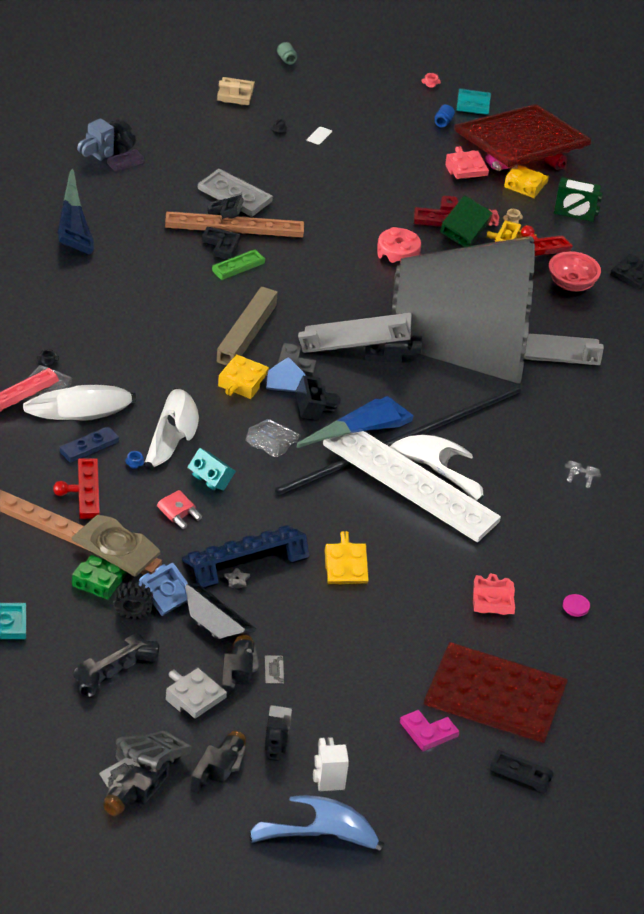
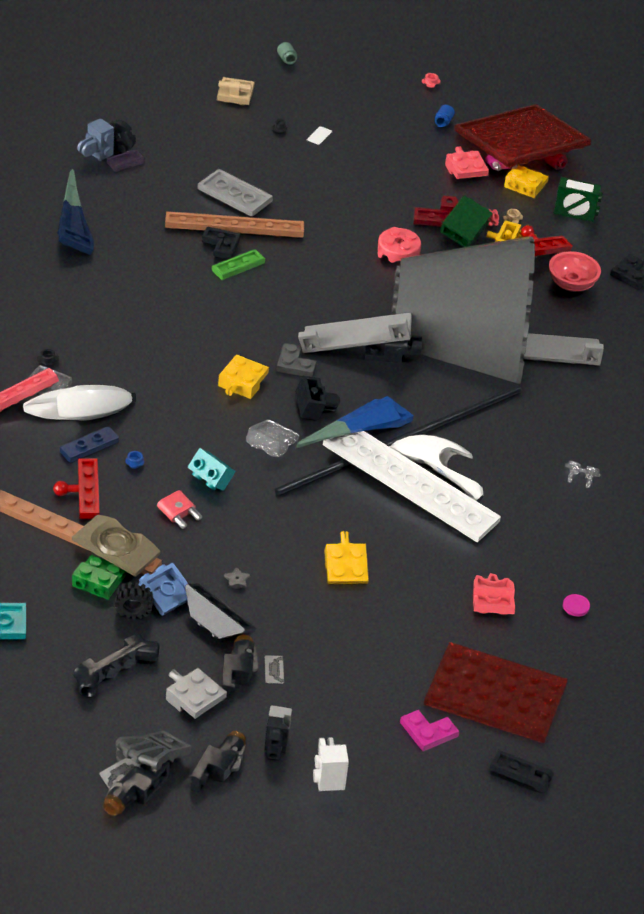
(166, 436): white piece -> none
(205, 561): dark blue bracket -> none
(227, 207): black plate -> none
(247, 325): dark tan brick -> none
(284, 376): medium blue slope -> none
(331, 818): medium blue piece -> none
(473, 101): teal slope -> none

